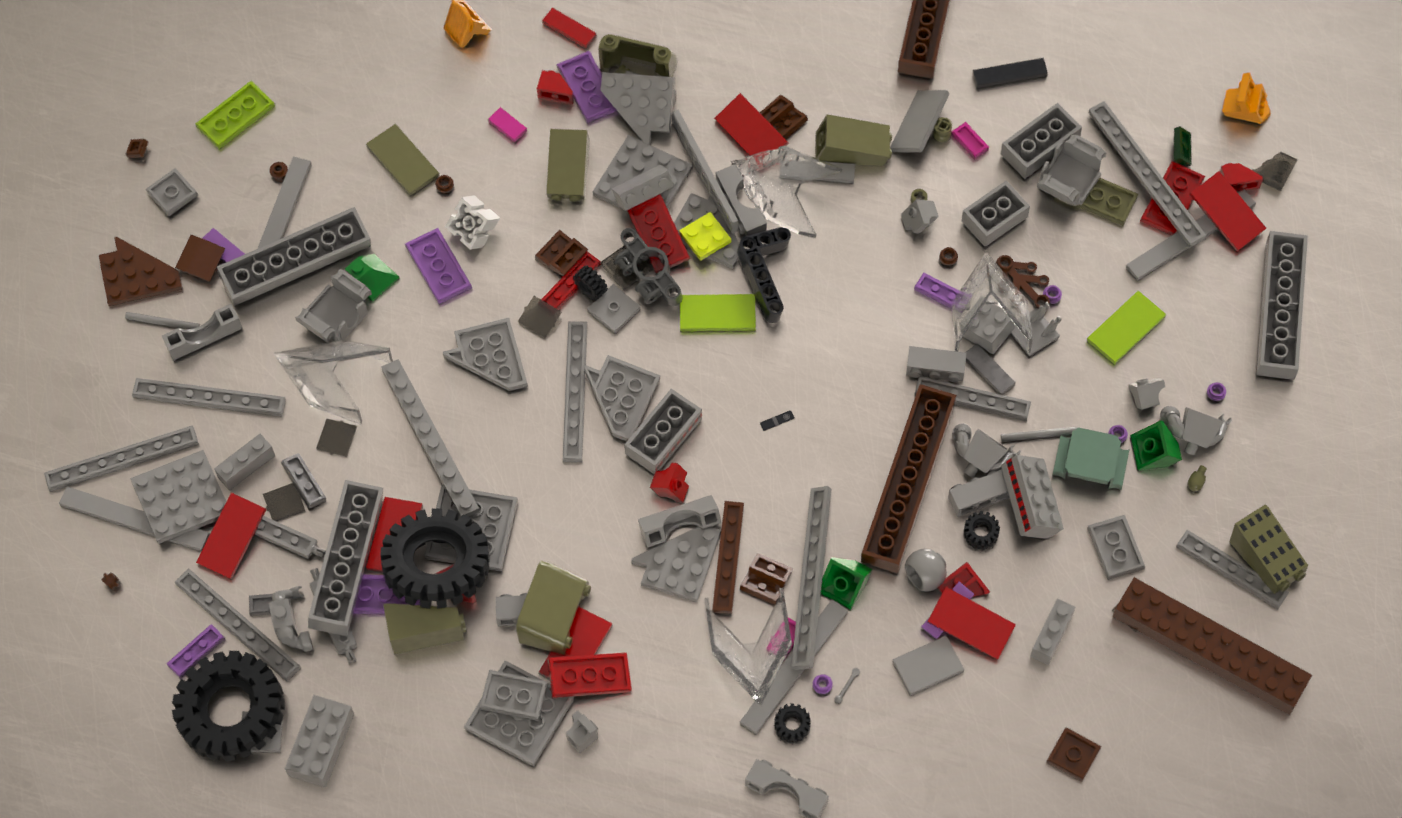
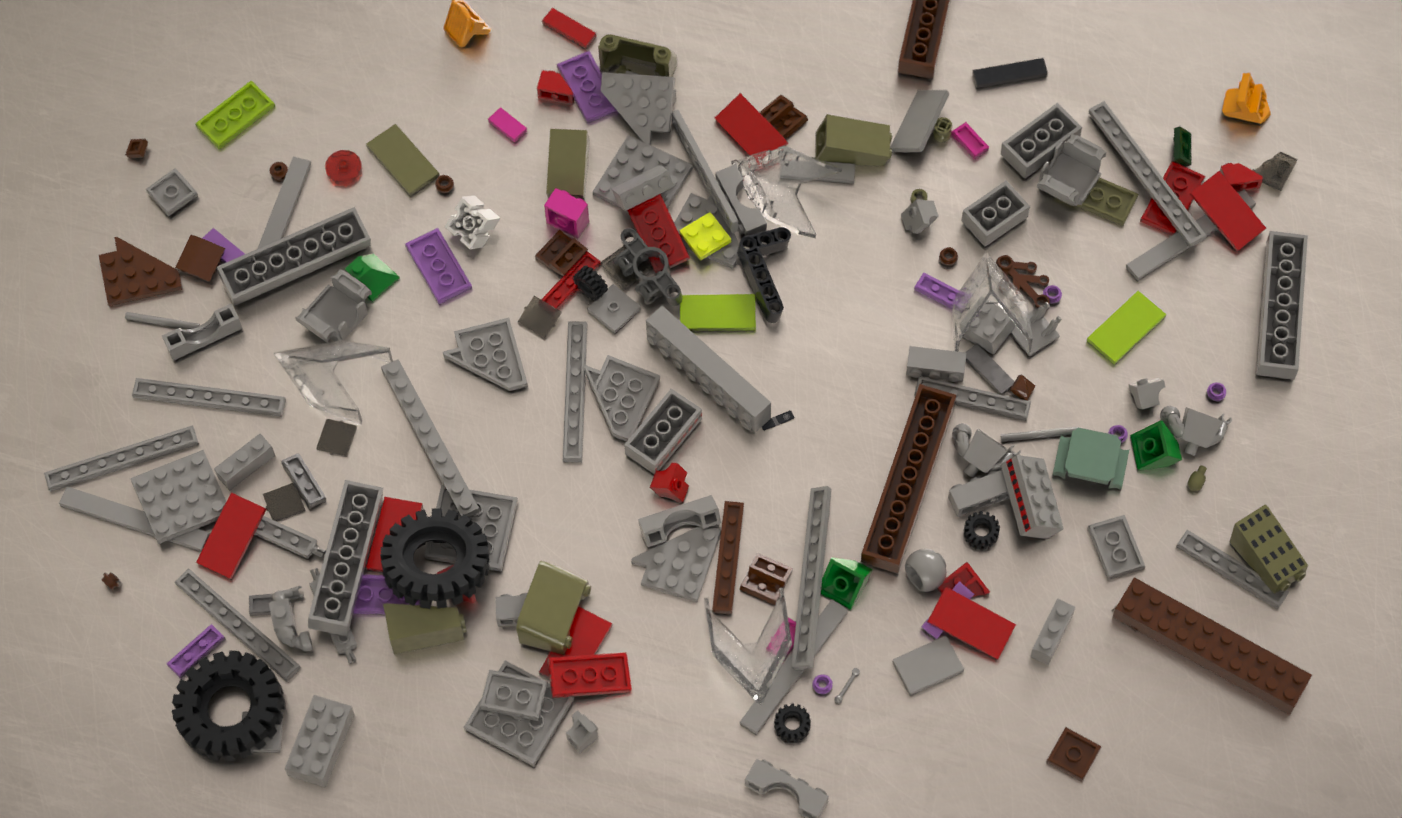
(346, 174): none -> clear red plate
(566, 213): none -> dark pink brick
(708, 370): none -> light grey brick
(1022, 387): none -> reddish brown tile

